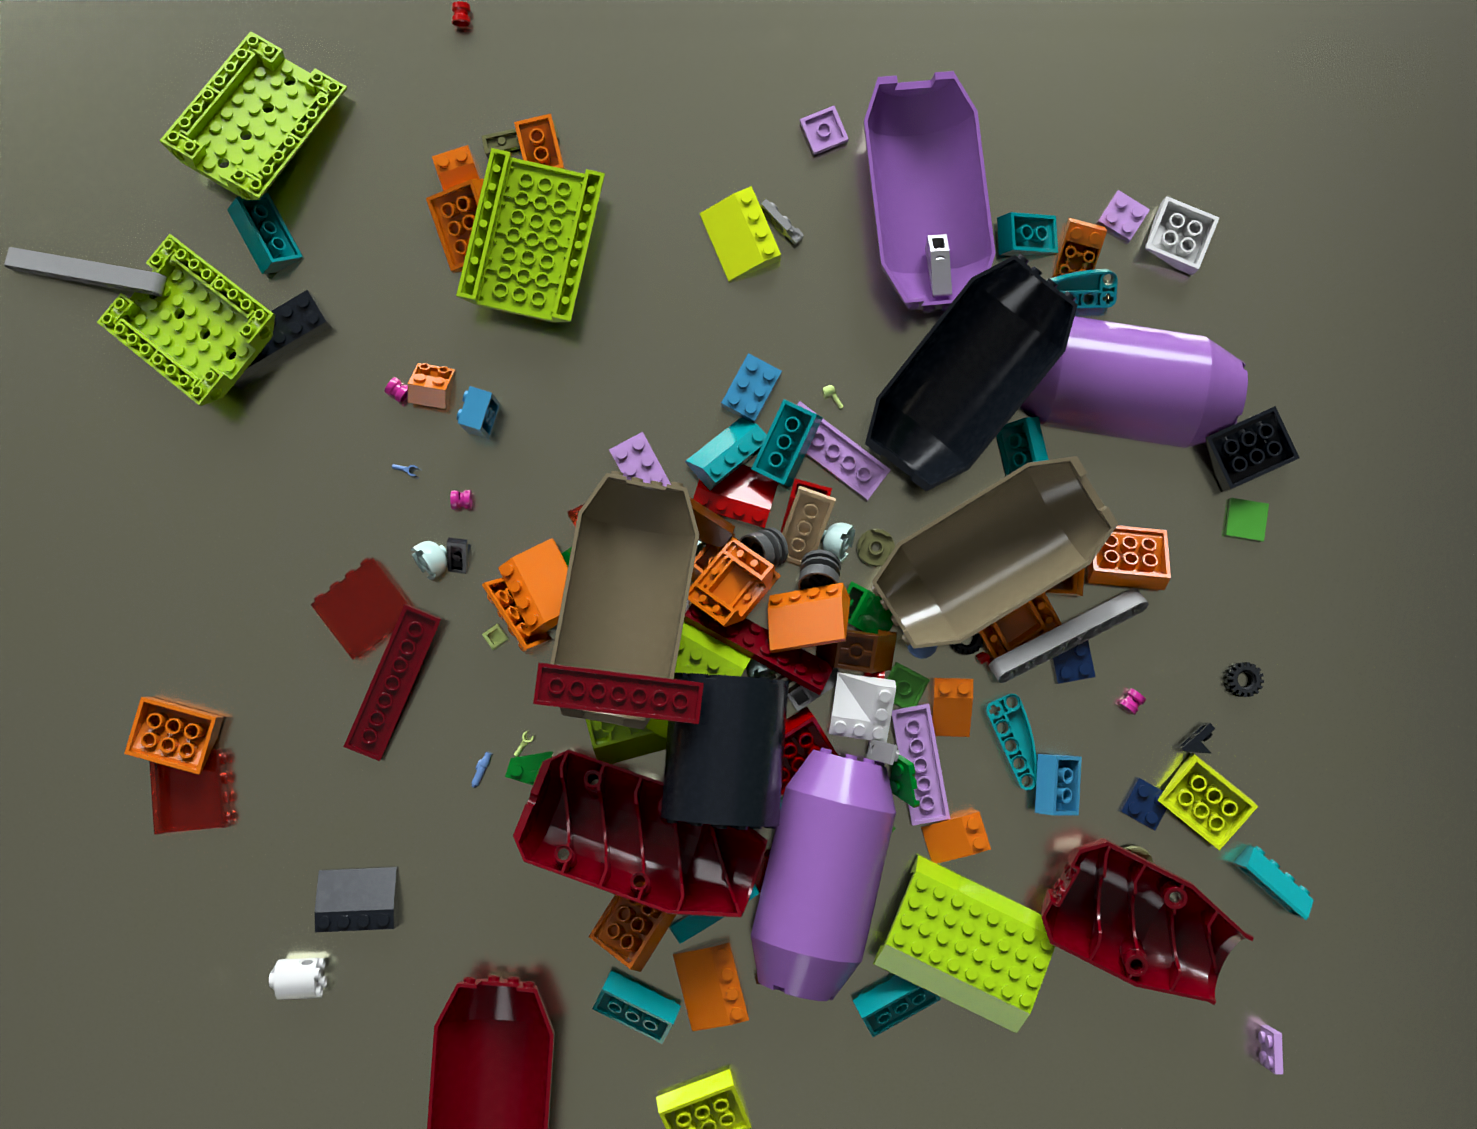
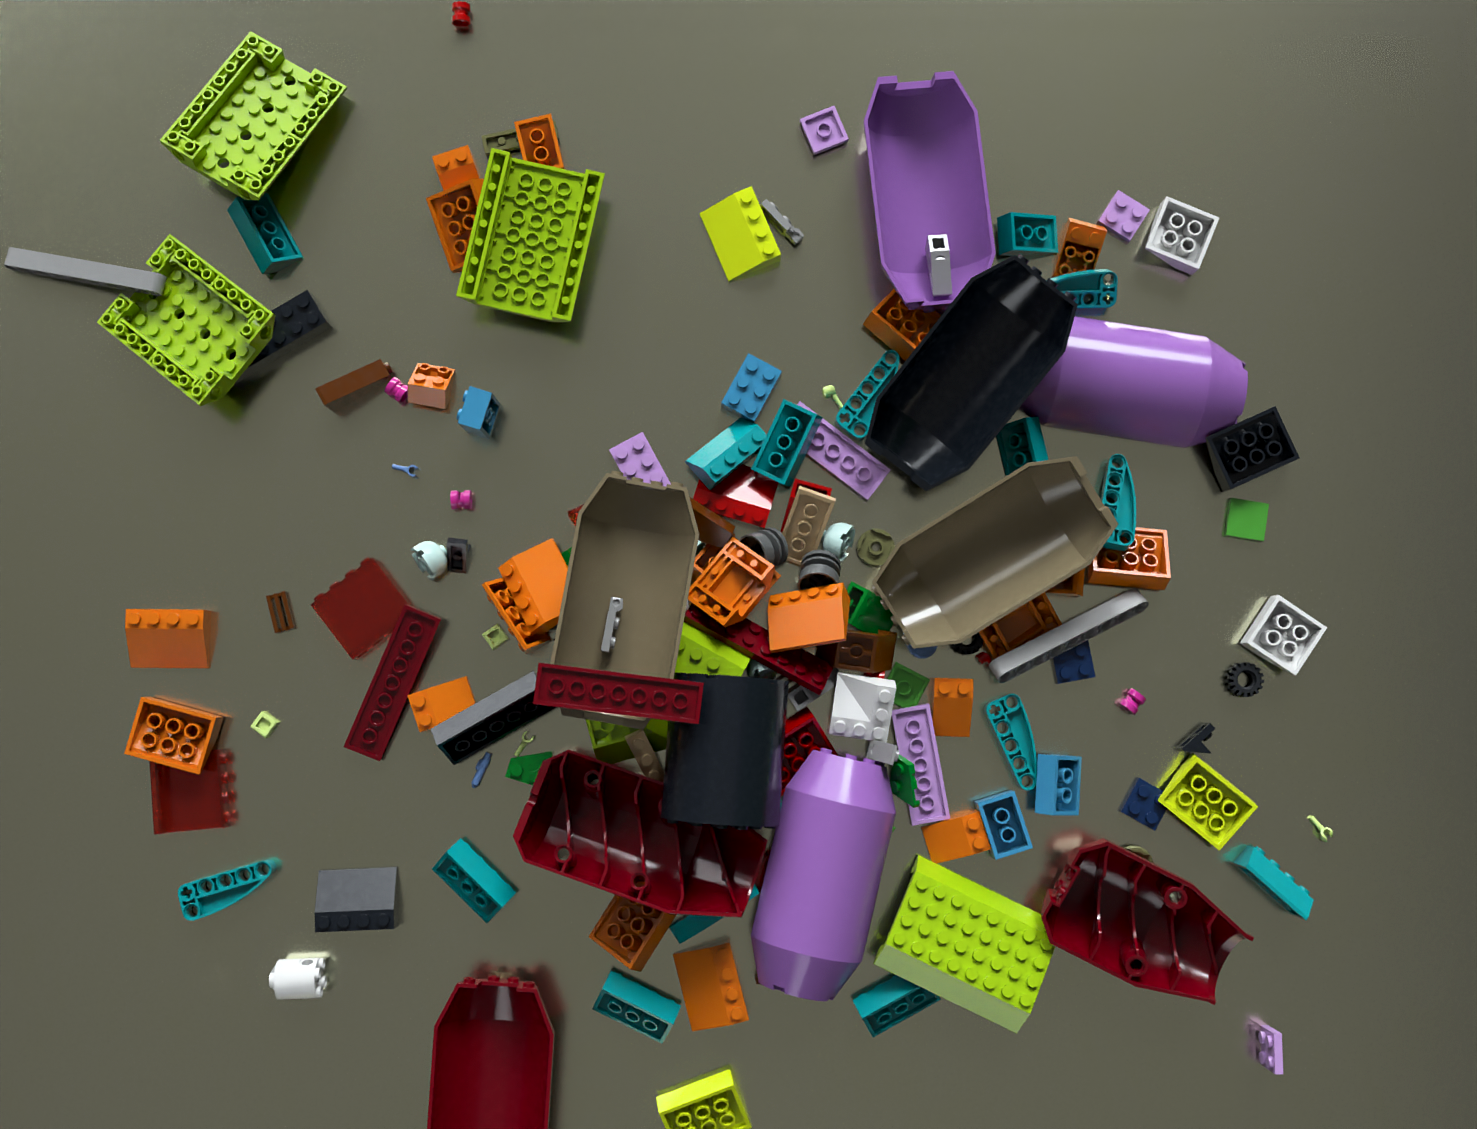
(168, 638): none -> orange slope
(221, 894): none -> teal beam
(264, 724): none -> yellowish green tile
(277, 629): none -> reddish brown tile
(354, 385): none -> reddish brown slope
(440, 702): none -> orange slope
(473, 880): none -> teal slope
(489, 720): none -> black brick
(612, 623): none -> light grey hinge
(645, 755): none -> tan plate
(862, 416): none -> teal beam
(898, 326): none -> orange slope
(1004, 824): none -> dark azure brick
(1125, 502): none -> teal beam
(1283, 634): none -> white slope
(1323, 830): none -> yellowish green hand

